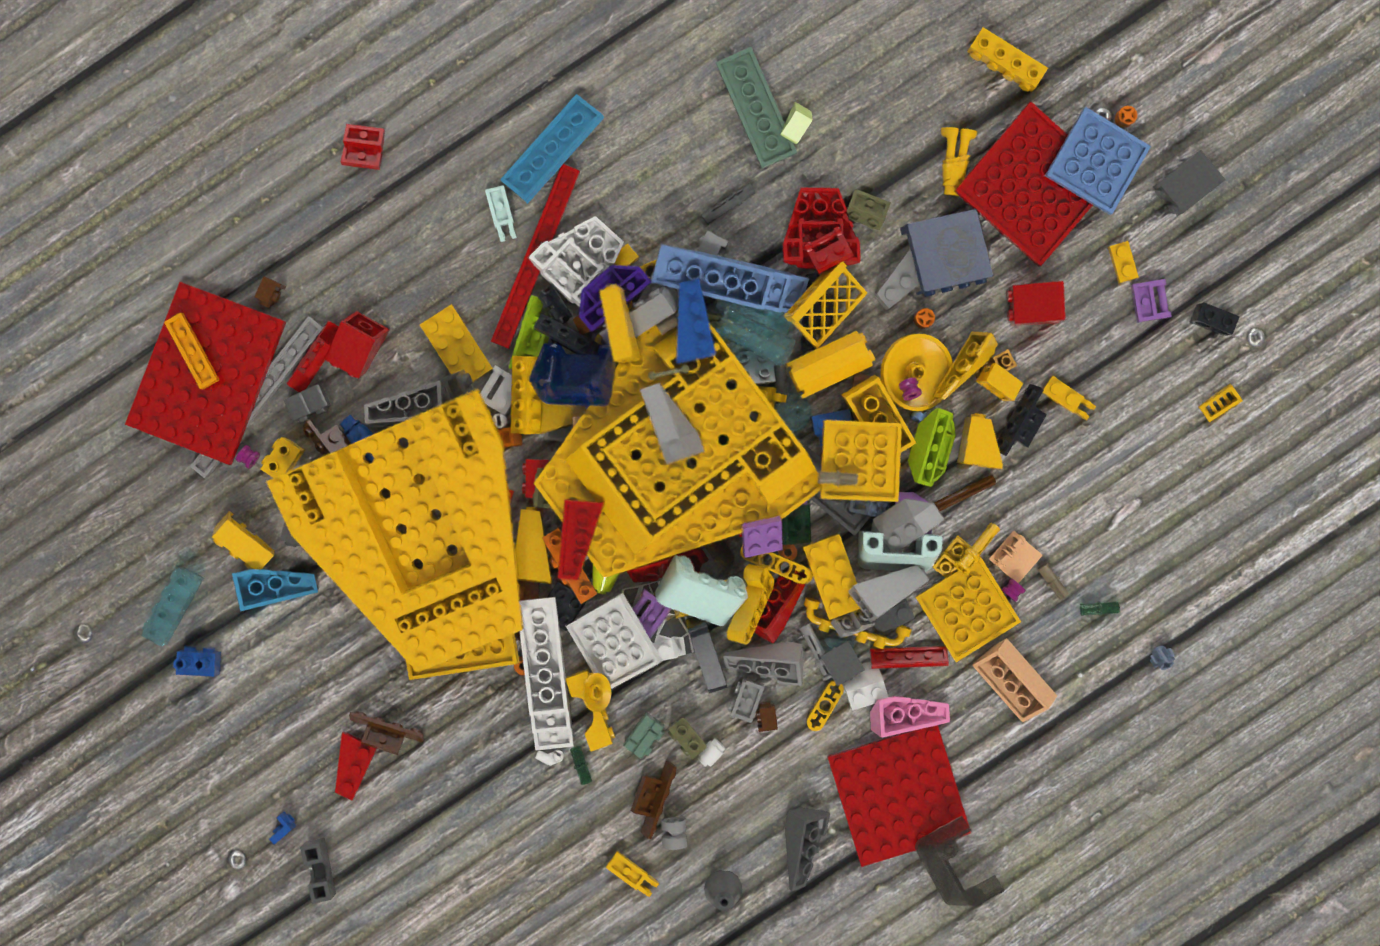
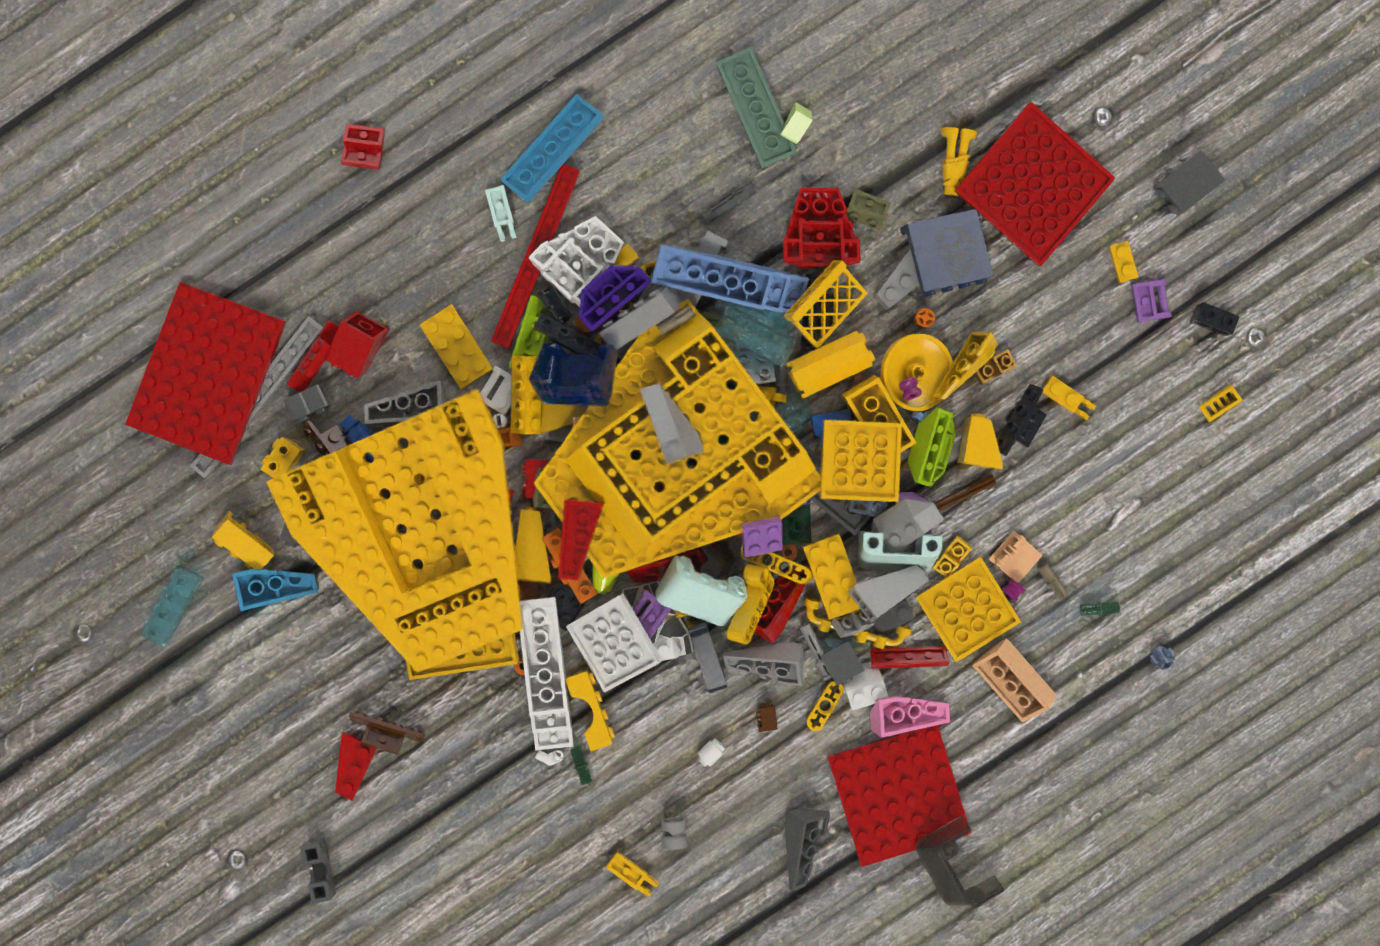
(191, 351): light orange plate -> none
(198, 662): blue brick -> none
(247, 456): magenta wheel -> none
(268, 292): reddish brown brick -> none
(284, 828): blue bracket -> none
(458, 384): dark grey bracket -> none
(596, 692): yellow dish -> none
(619, 325): yellow slope -> none
(643, 735): sand green brick -> none
(651, 798): reddish brown bracket -> none
(685, 369): olive hinge -> none
(688, 738): olive bracket -> none
(693, 326): blue wing -> none
(723, 889): dark grey cone -> none
(746, 700): light grey bracket -> none
(830, 255): red plate -> none
(837, 478): dark tan axle -> none
(972, 554): yellow pin -> none
(999, 382): yellow hinge -> none
(1007, 60): yellow brick -> none
(1036, 303): red slope -> none
(1097, 160): medium blue plate -> none
(1129, 113): orange wheel -> none

